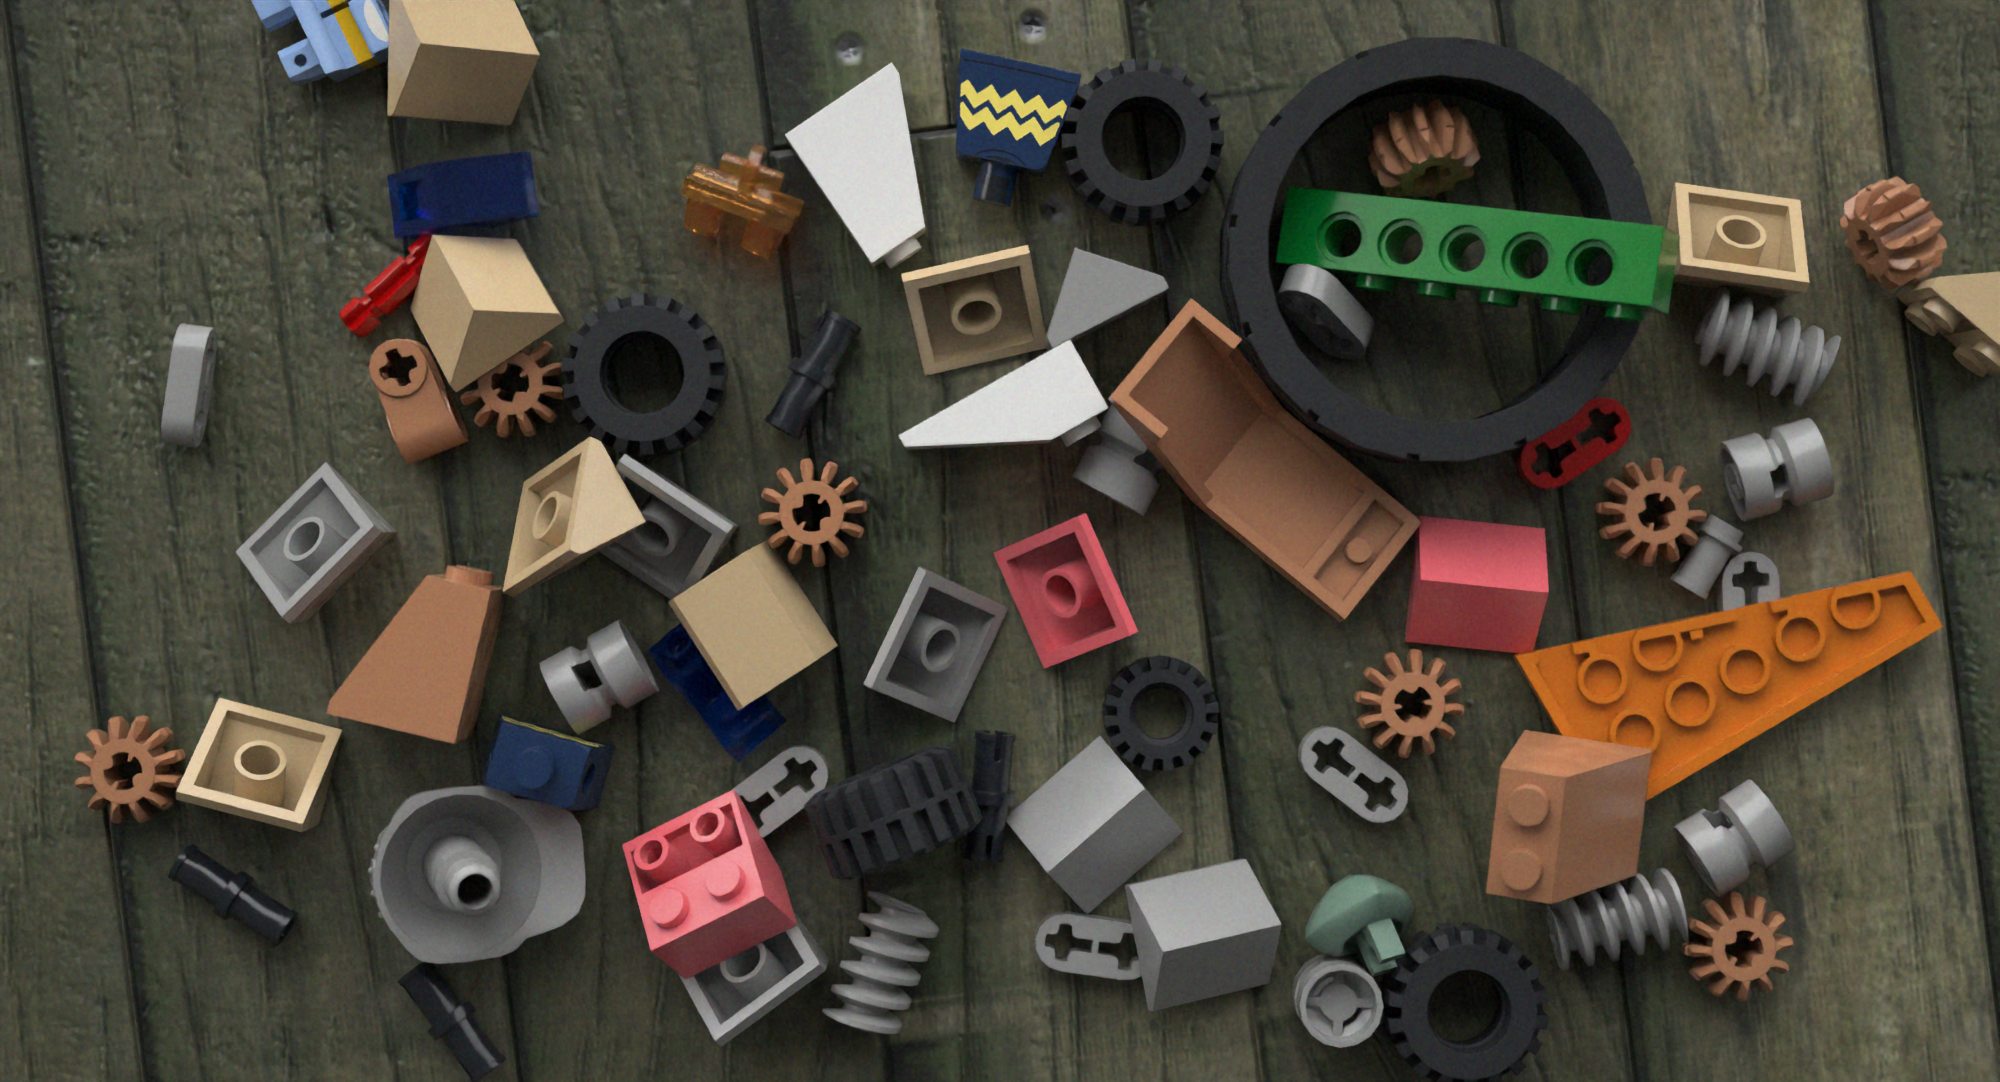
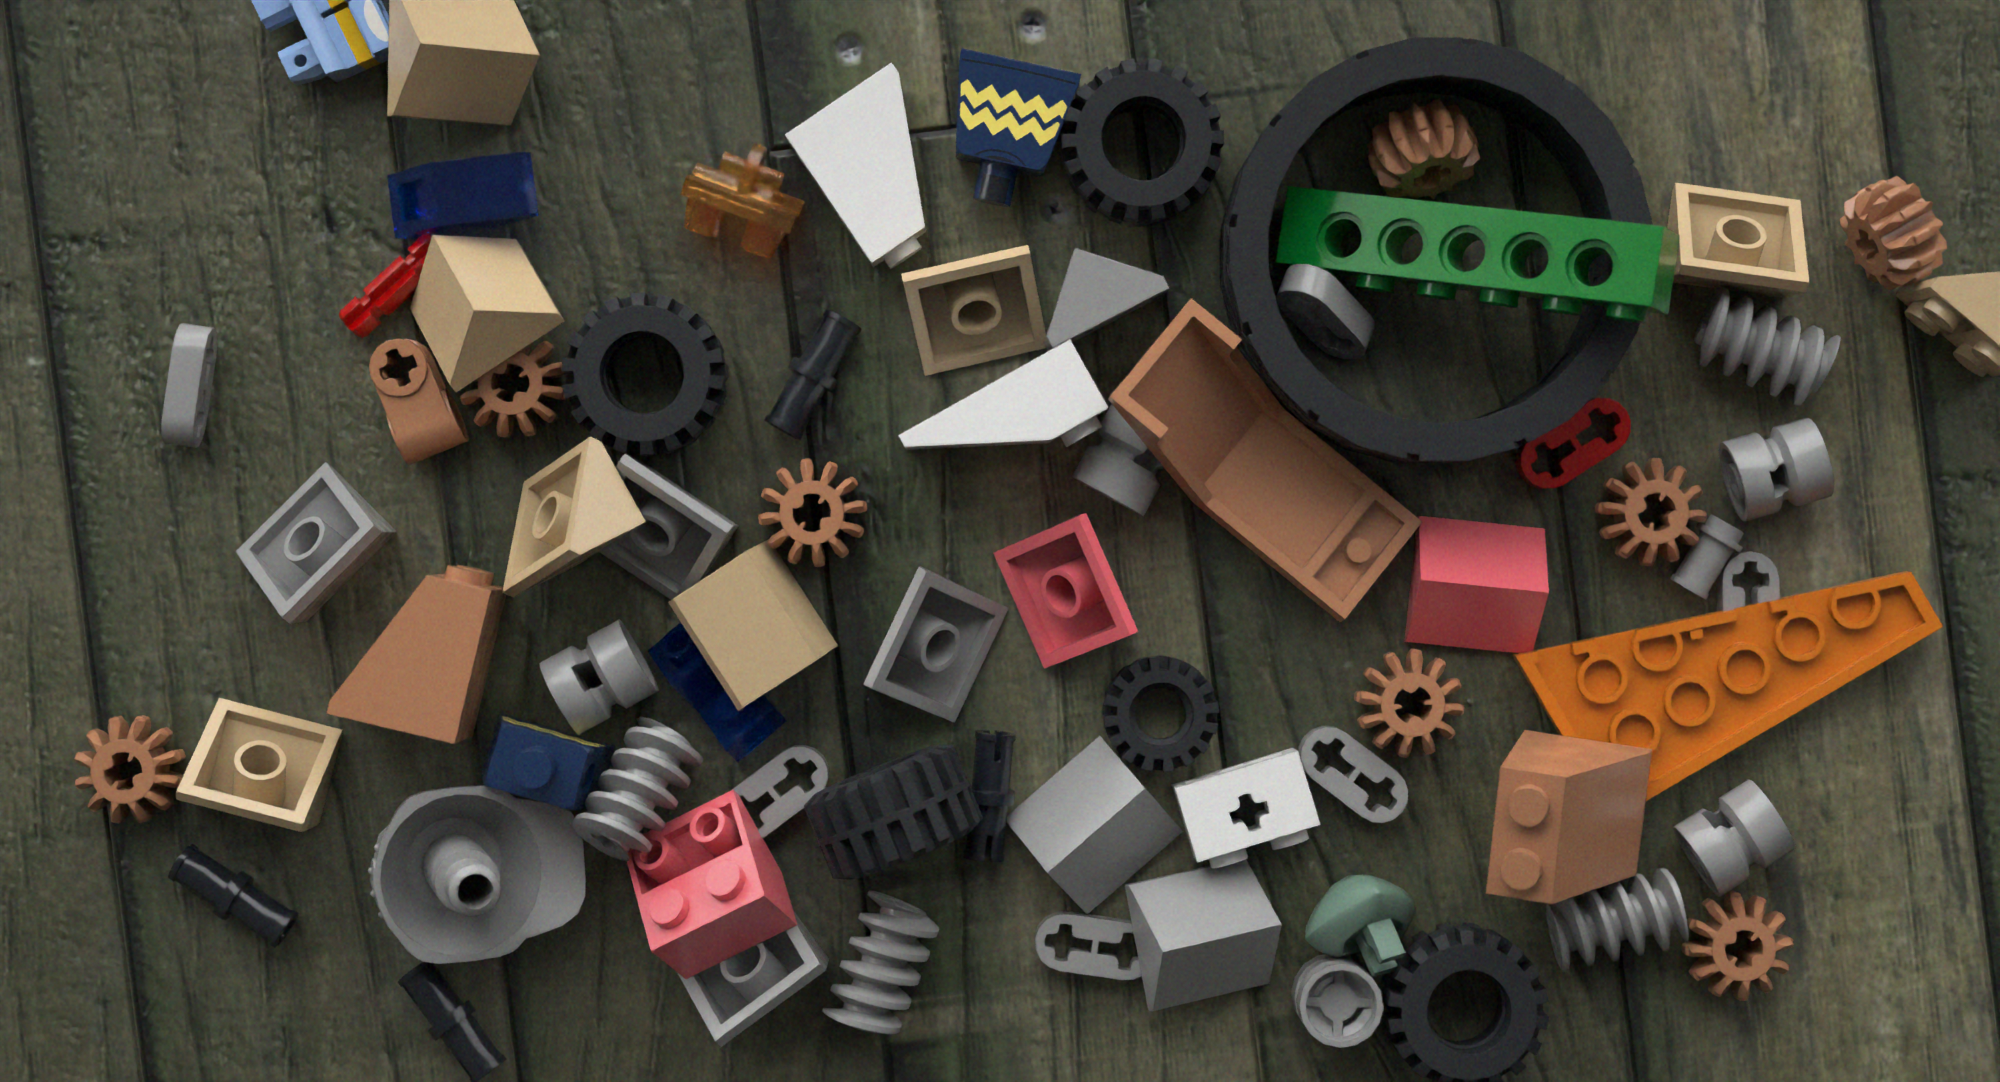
(635, 789): none -> light grey piece
(1271, 779): none -> white brick

